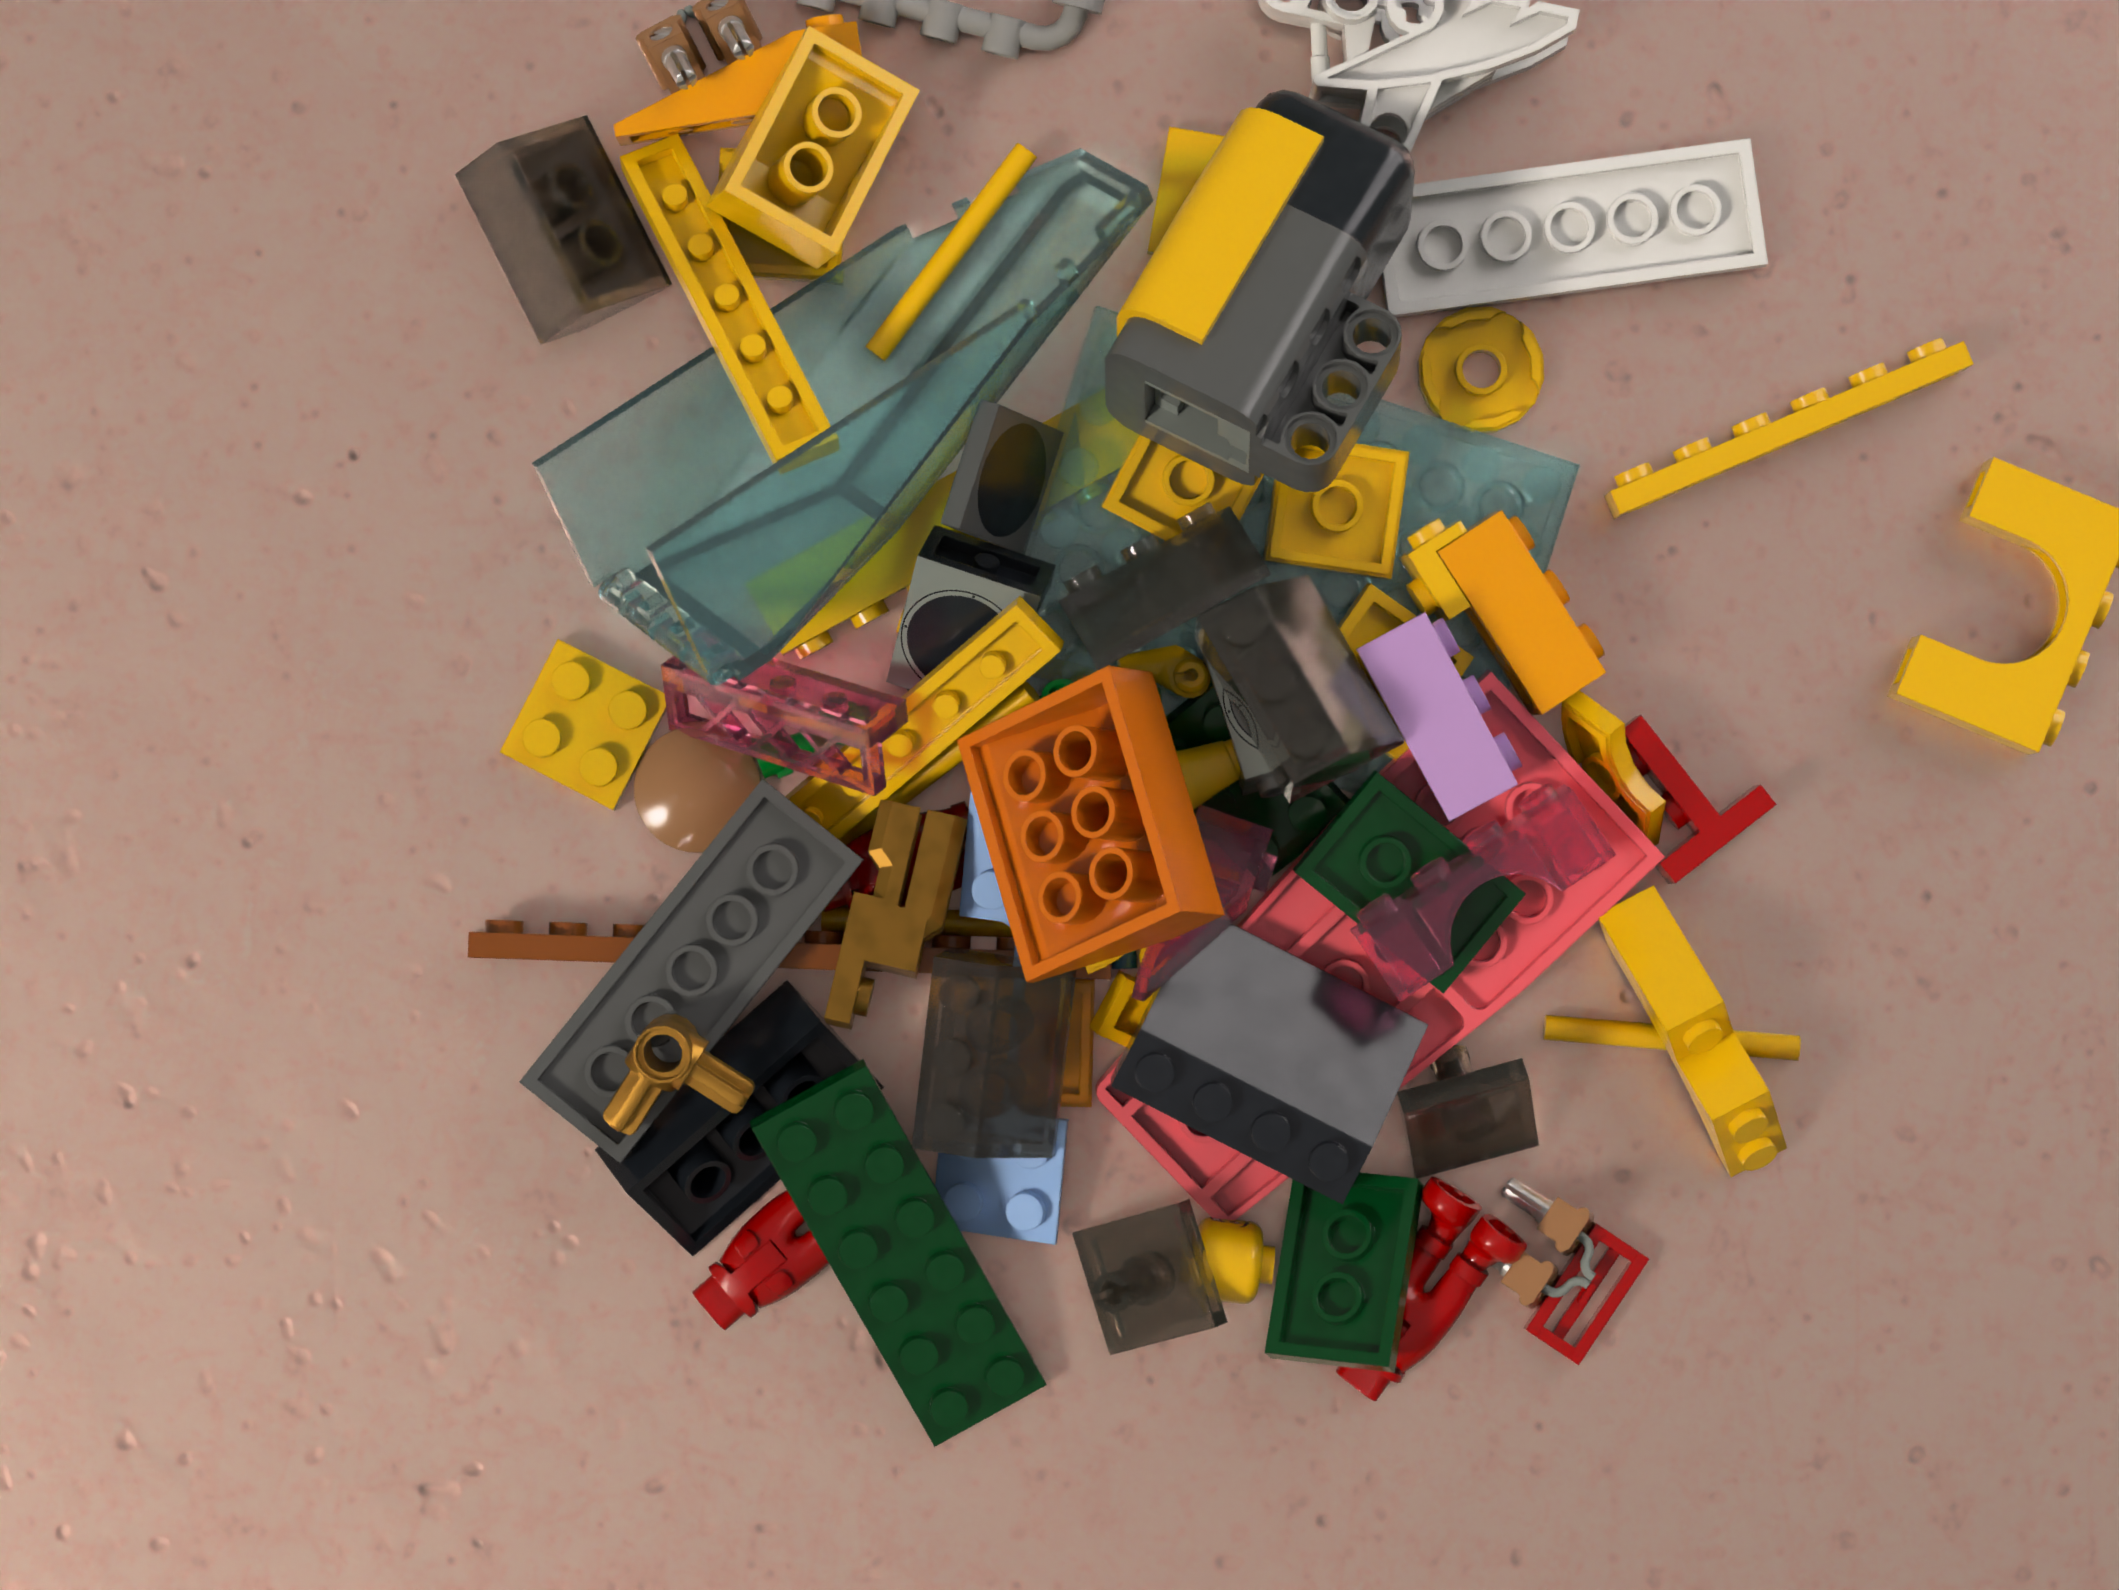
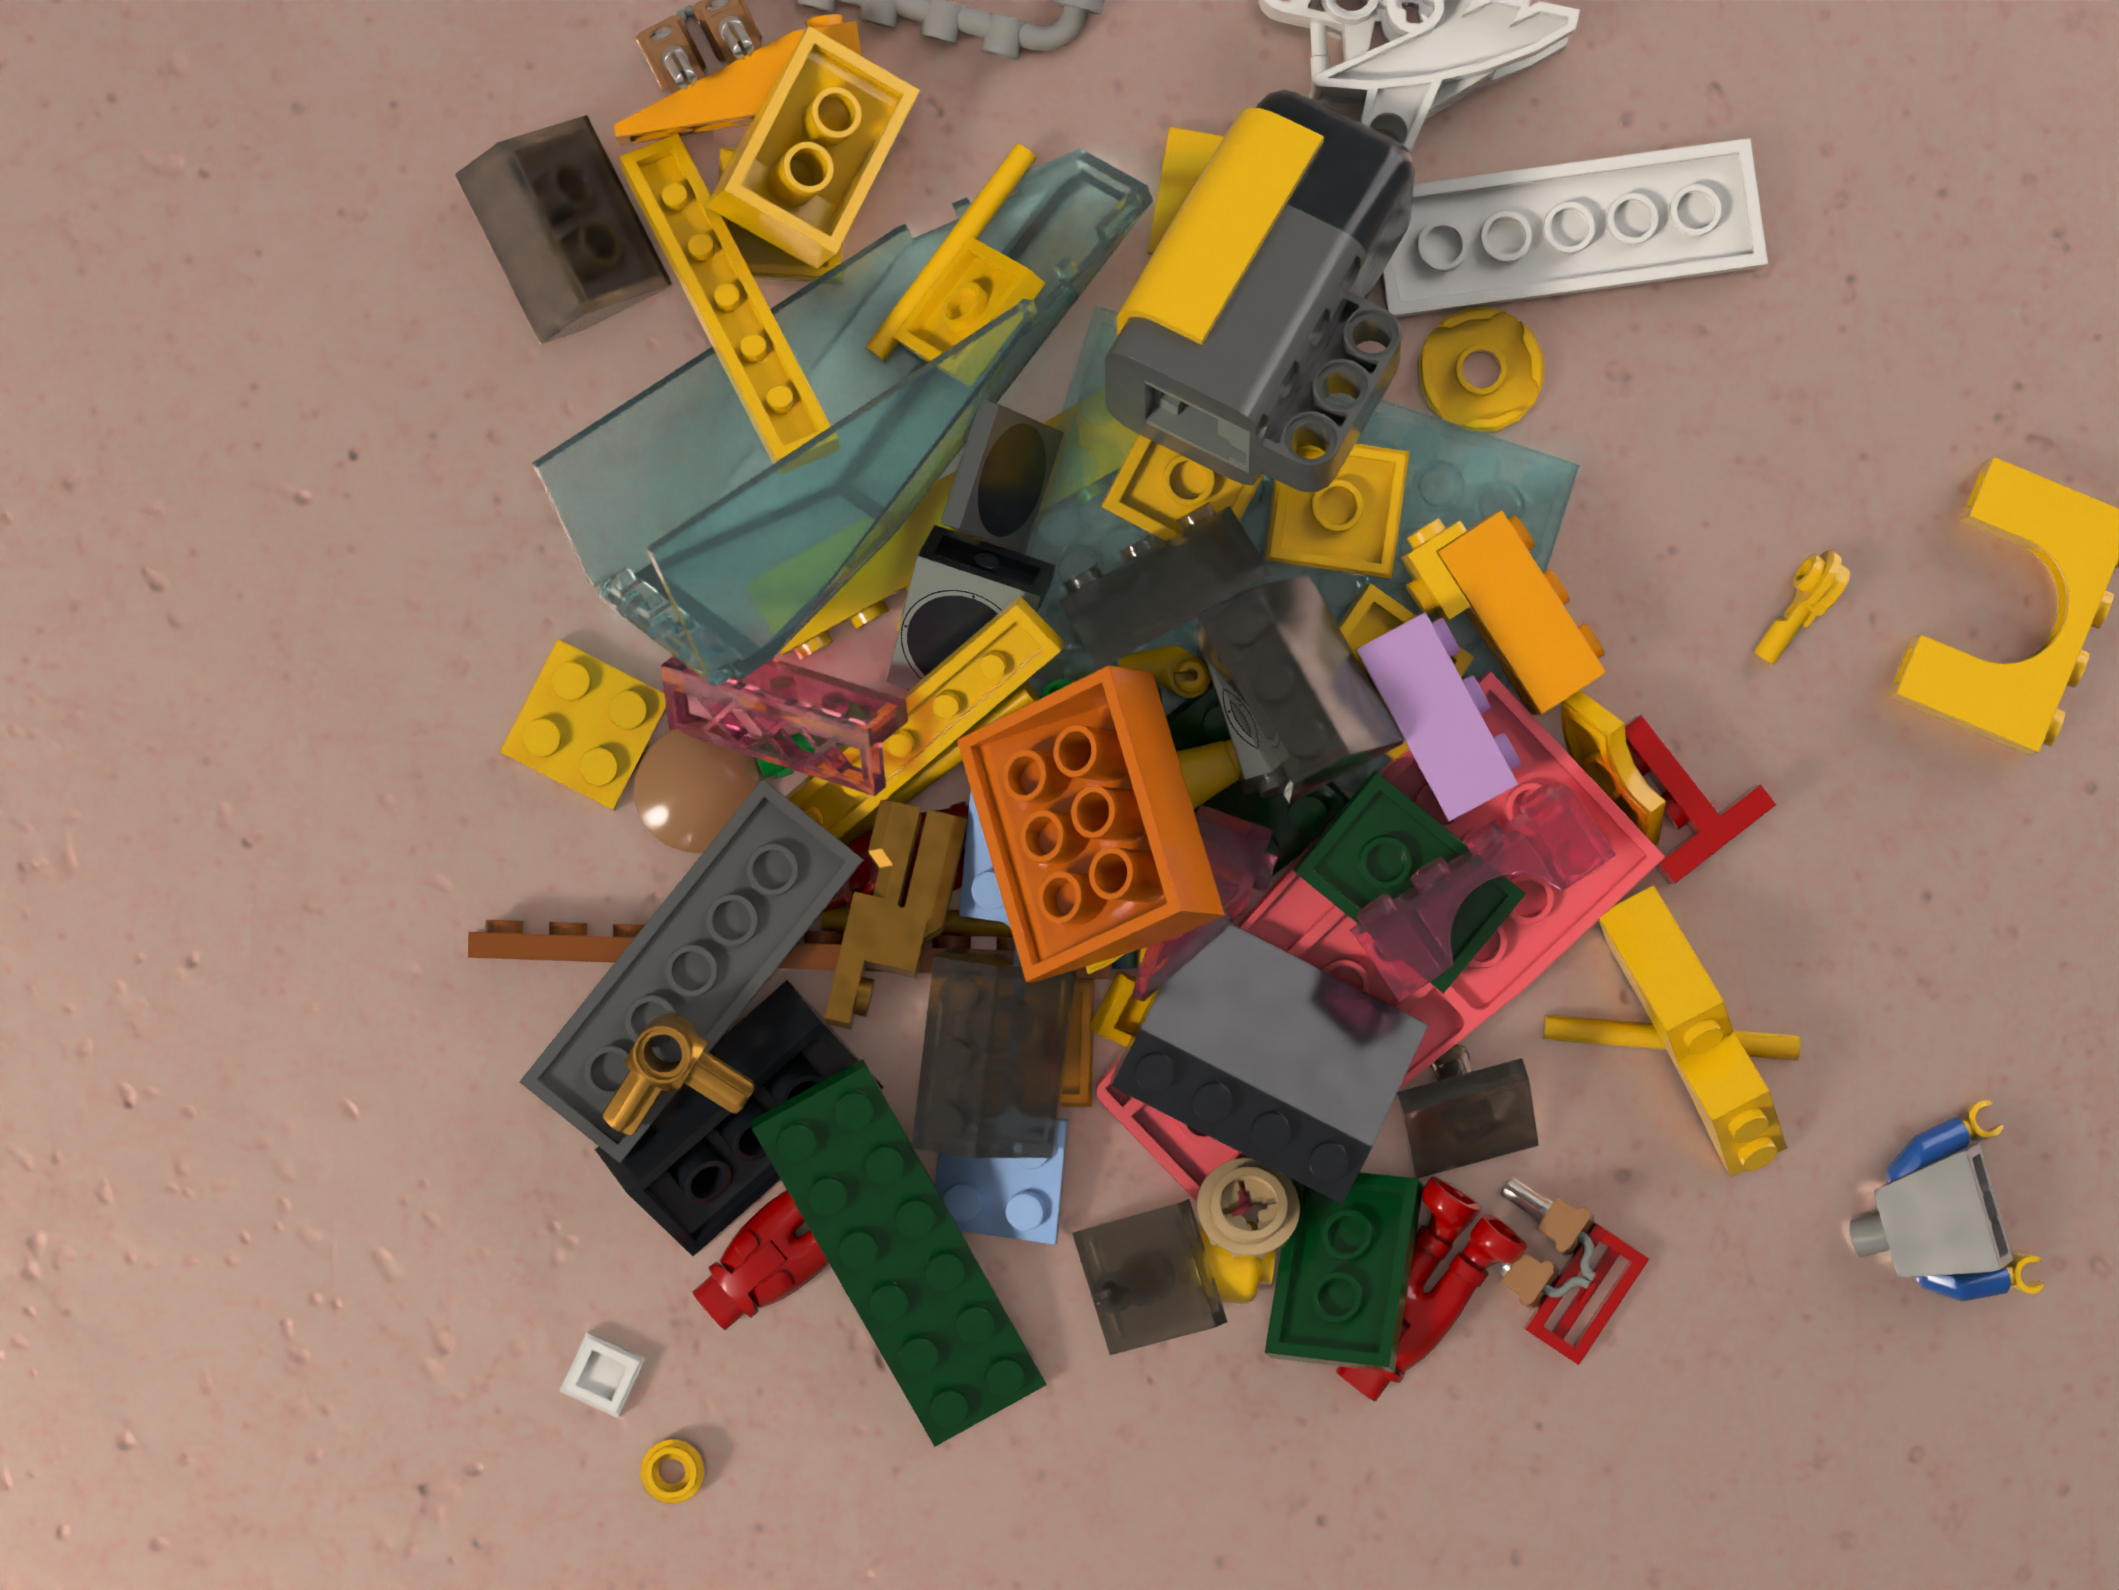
(602, 1374): none -> white tile
(659, 1487): none -> yellow plate
(965, 297): none -> yellow plate
(1262, 1186): none -> tan gear
(1811, 415): yellow plate -> none
(1819, 585): none -> yellow plate
(1944, 1216): none -> light grey torso

